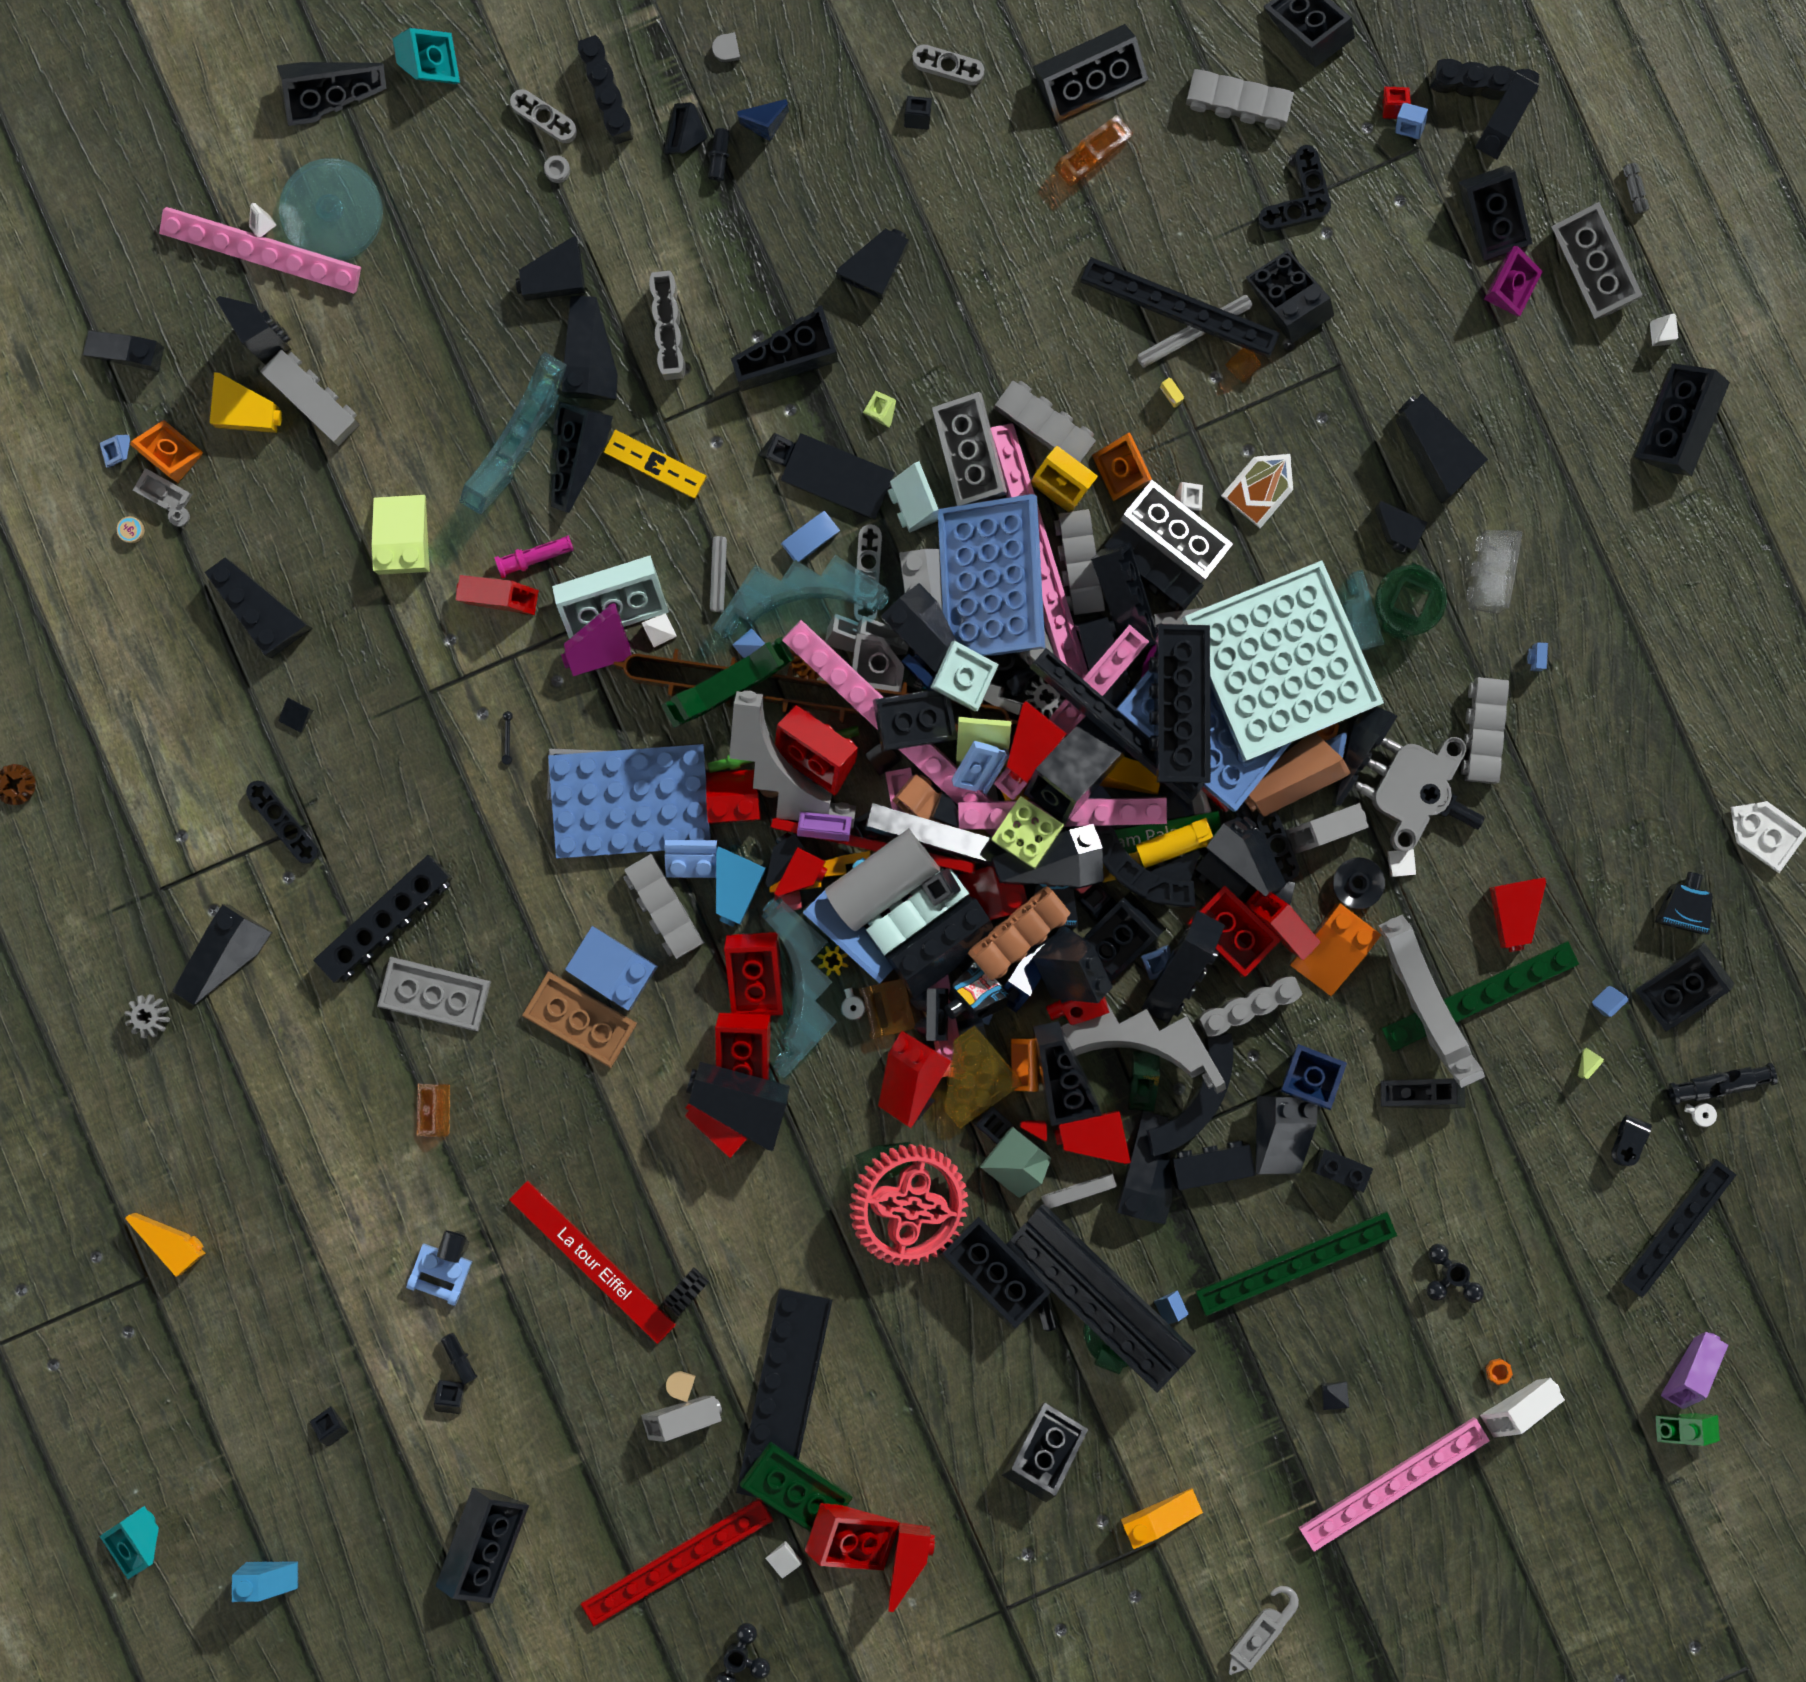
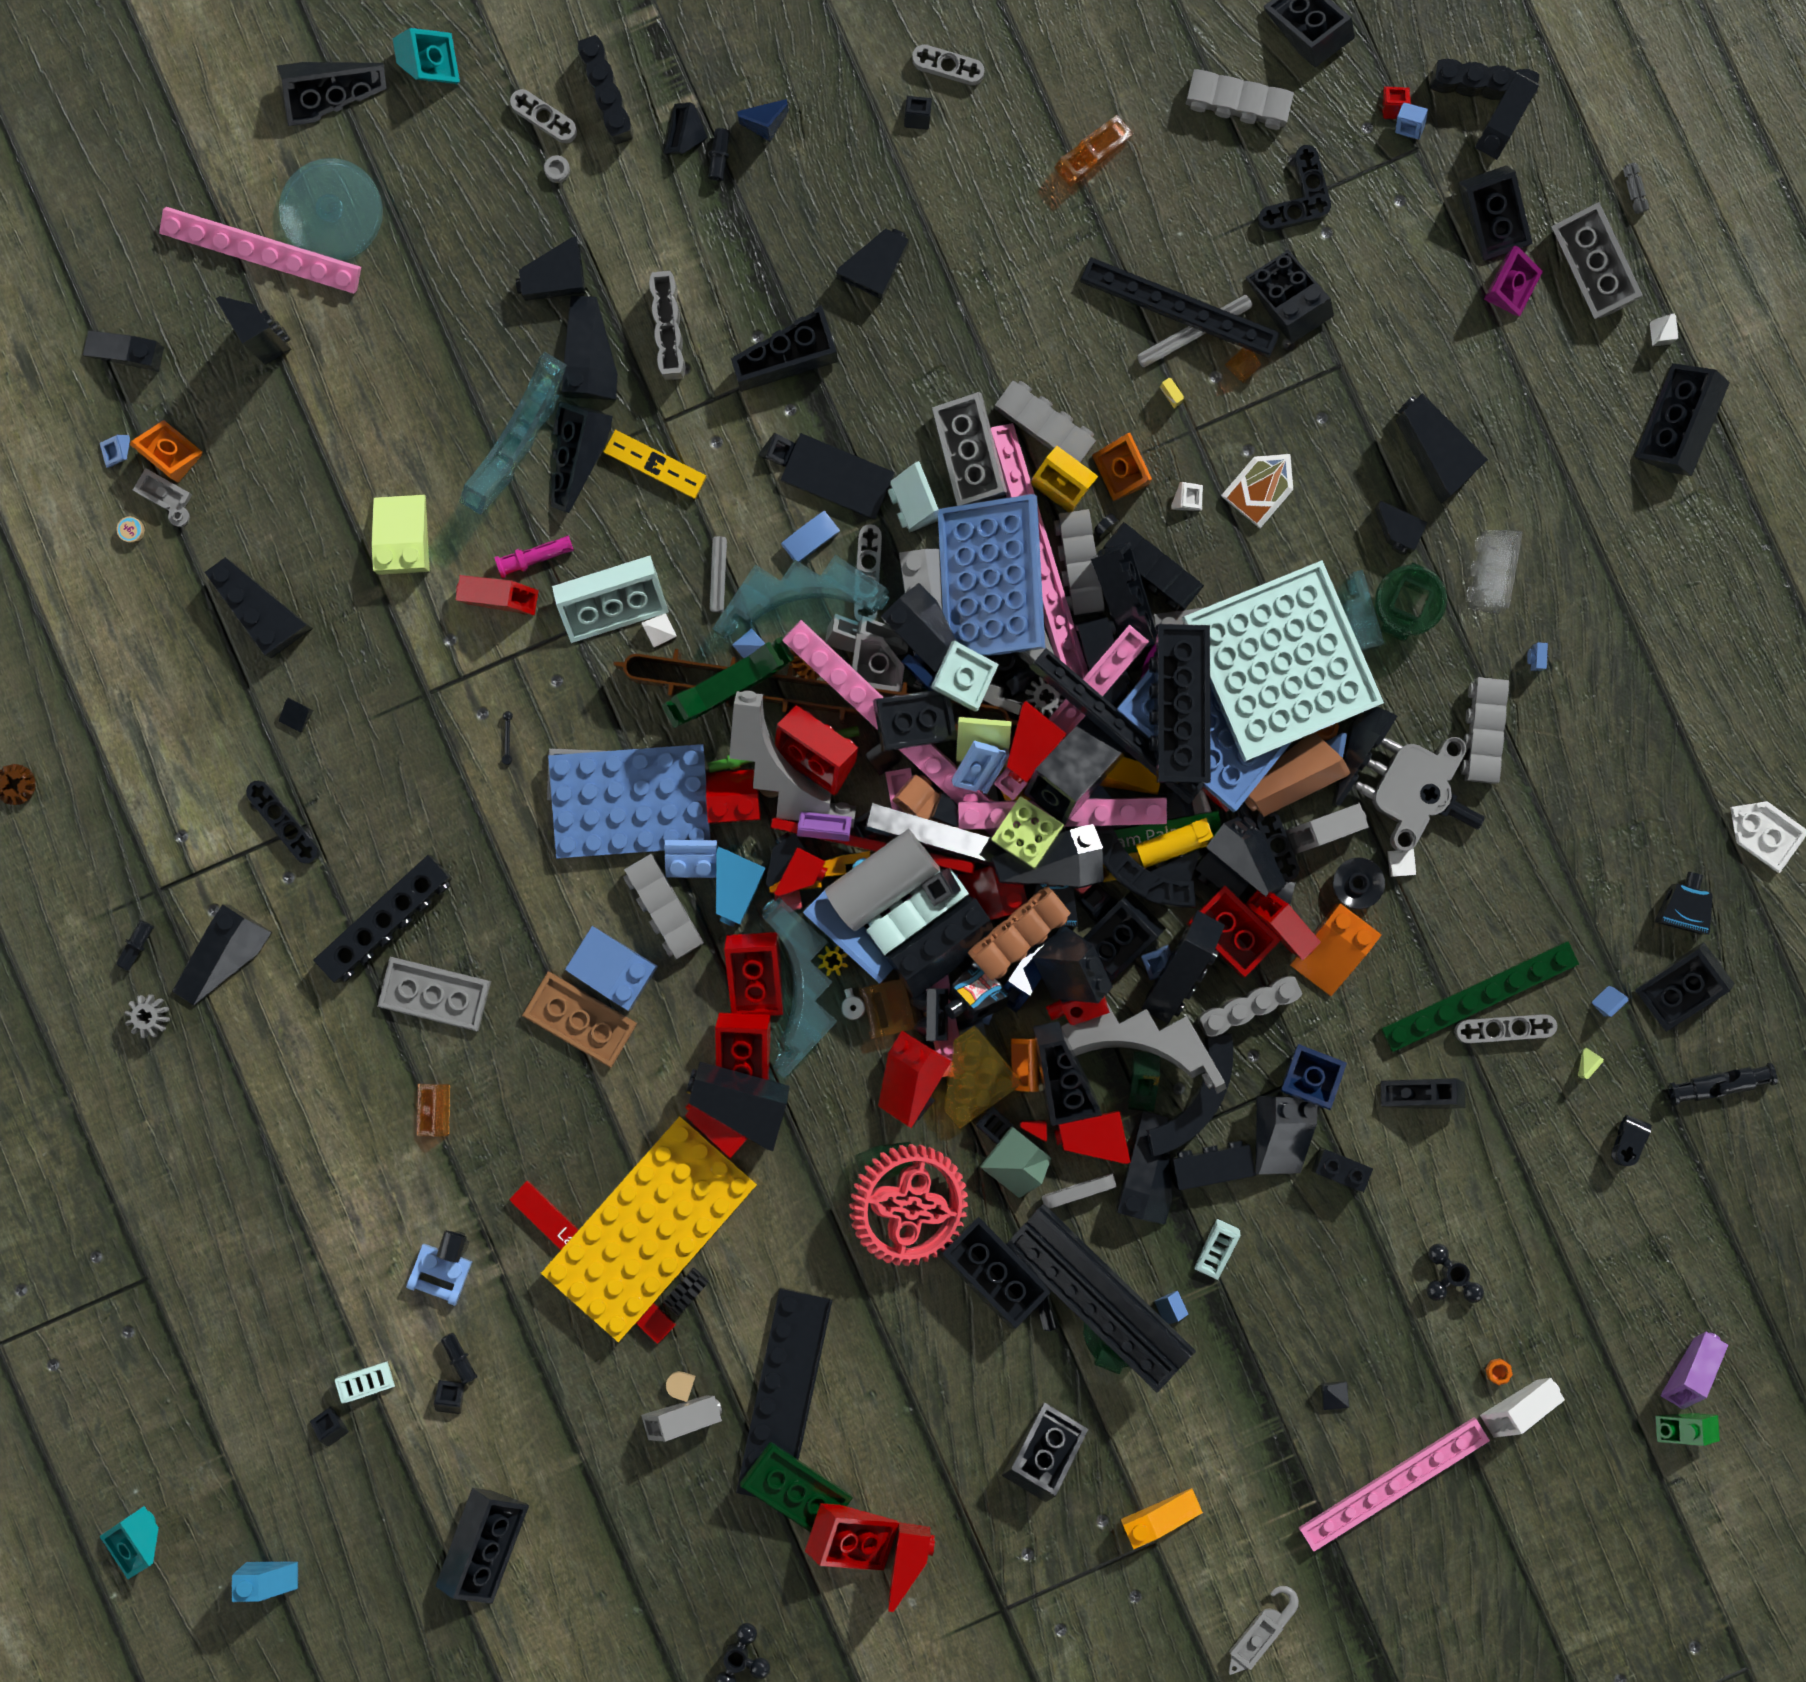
(134, 945): none -> black axle
(171, 1245): light orange slope -> none
(241, 408): yellow slope -> none
(260, 221): white slope -> none
(309, 397): light grey brick -> none
(342, 1387): none -> light aqua slope
(597, 643): magenta slope -> none
(648, 1229): none -> yellow plate
(676, 1561): red tile -> none
(726, 48): light grey tile -> none
(784, 1560): white slope -> none
(881, 408): yellowish green slope -> none
(1091, 72): black slope -> none
(1106, 525): none -> black tile
(1176, 531): light grey brick -> none
(1227, 1229): none -> light aqua slope
(1296, 1263): dark green plate -> none
(1427, 1001): light grey arch -> none
(1505, 1025): none -> light grey beam
(1517, 911): red slope -> none
(1678, 1227): black plate -> none
(1698, 1111): white piece -> none

